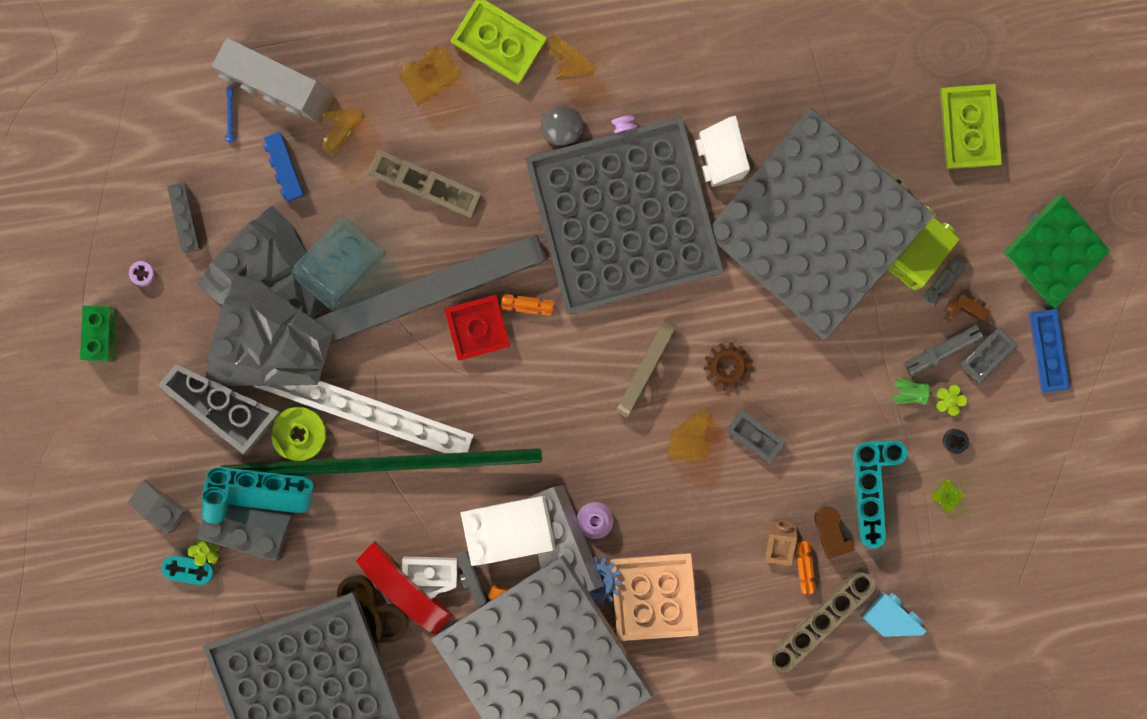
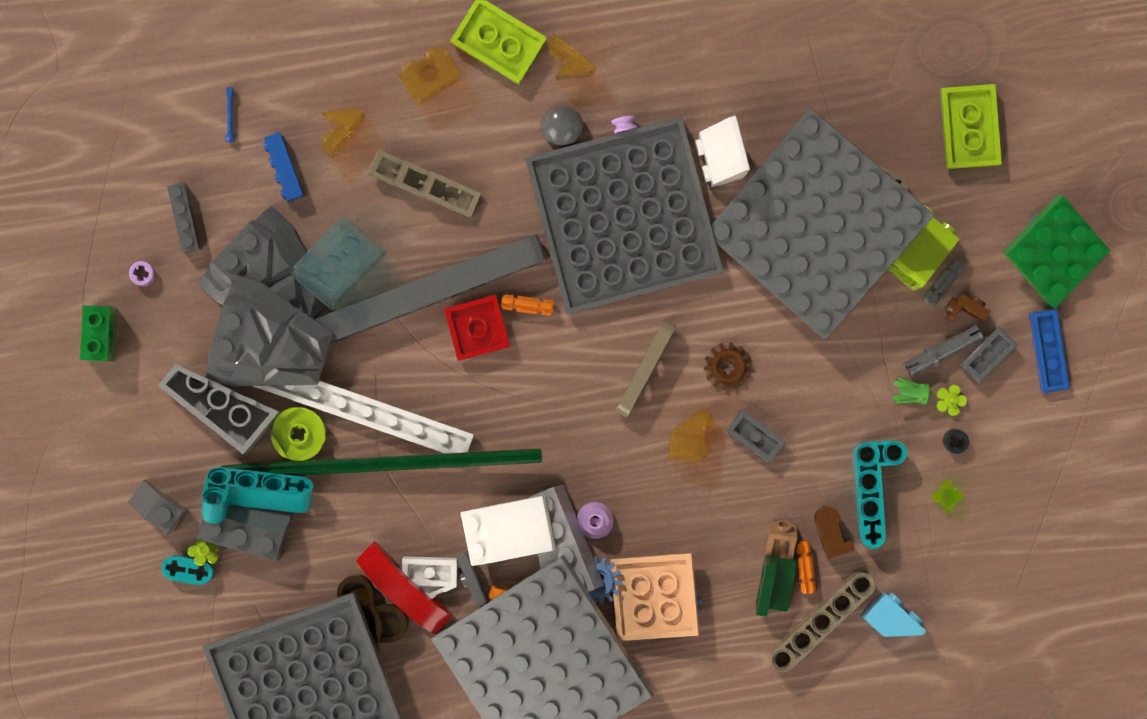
(273, 80): light grey wedge -> none
(775, 584): none -> dark green panel

